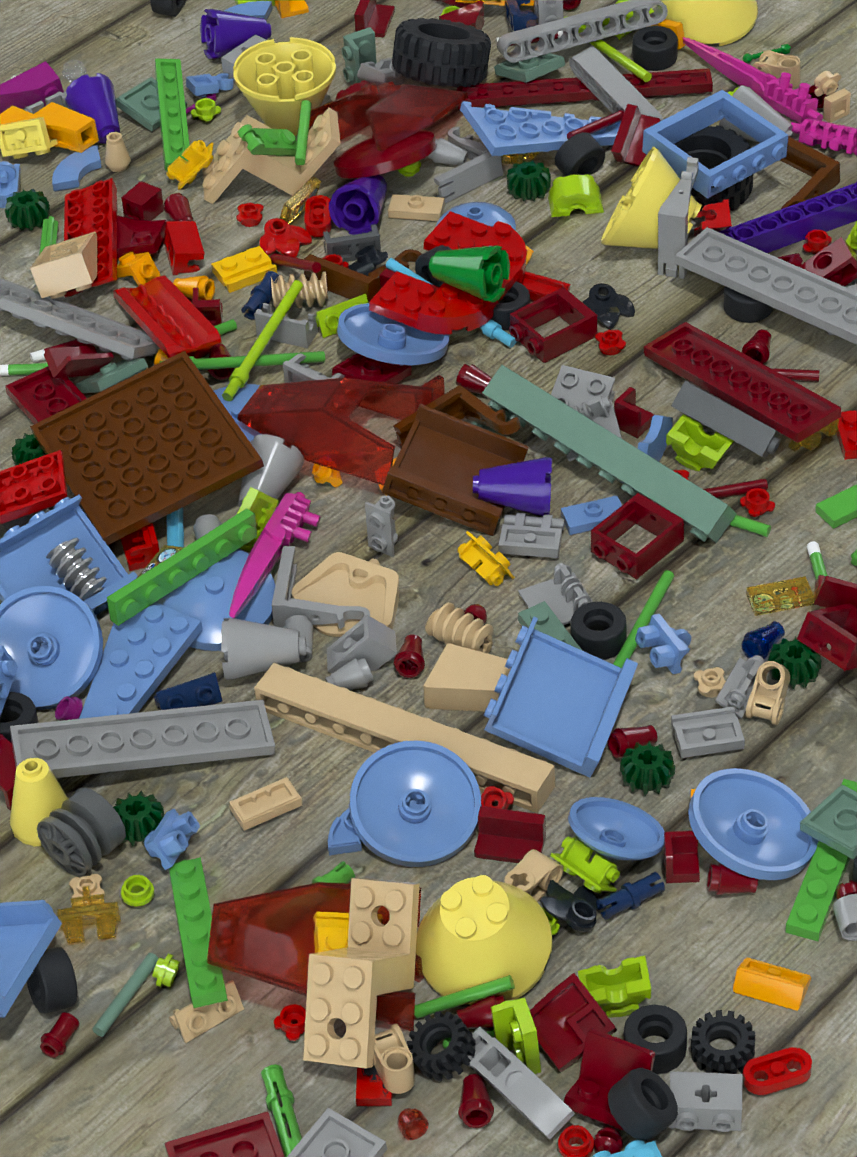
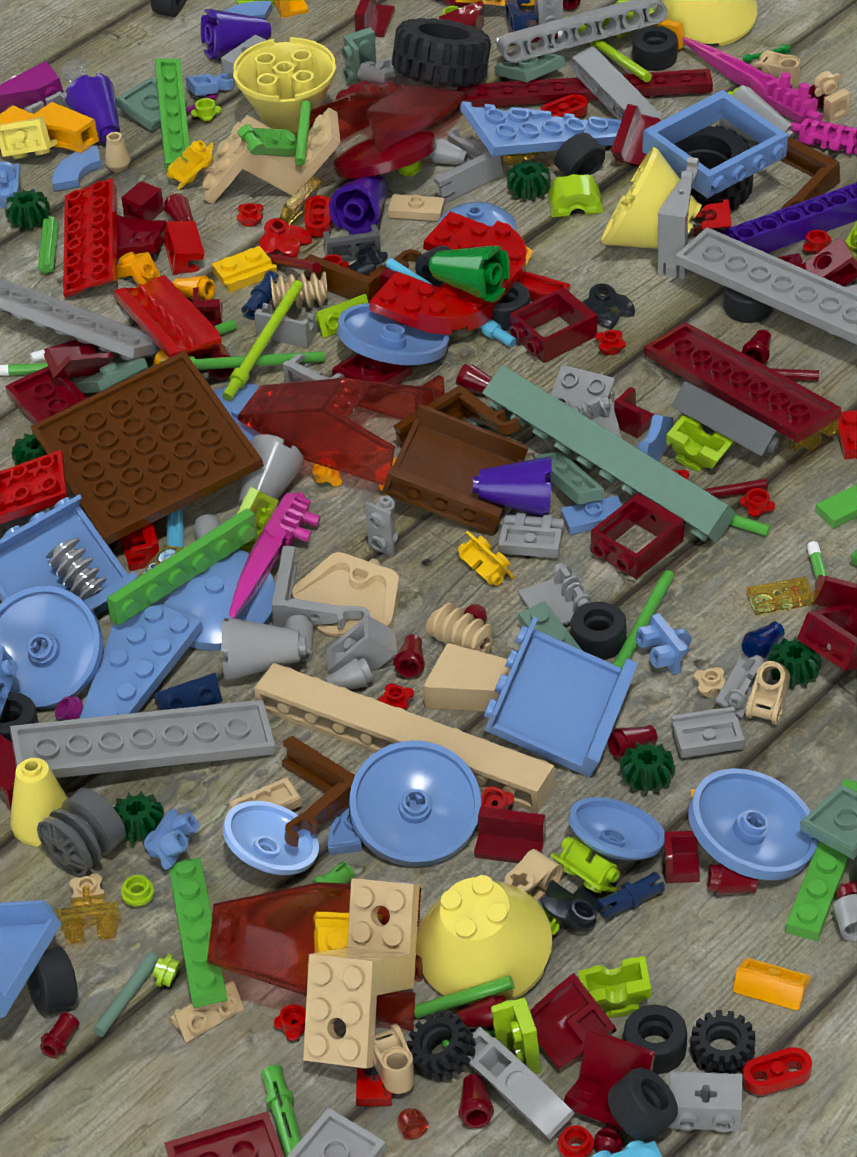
(66, 266): tan slope -> none
(257, 838): none -> light blue dish
(325, 776): none -> reddish brown hinge
(397, 696): none -> red plate
(570, 104): none -> red plate
(573, 480): none -> sand green plate
(598, 124): dark red bar -> none

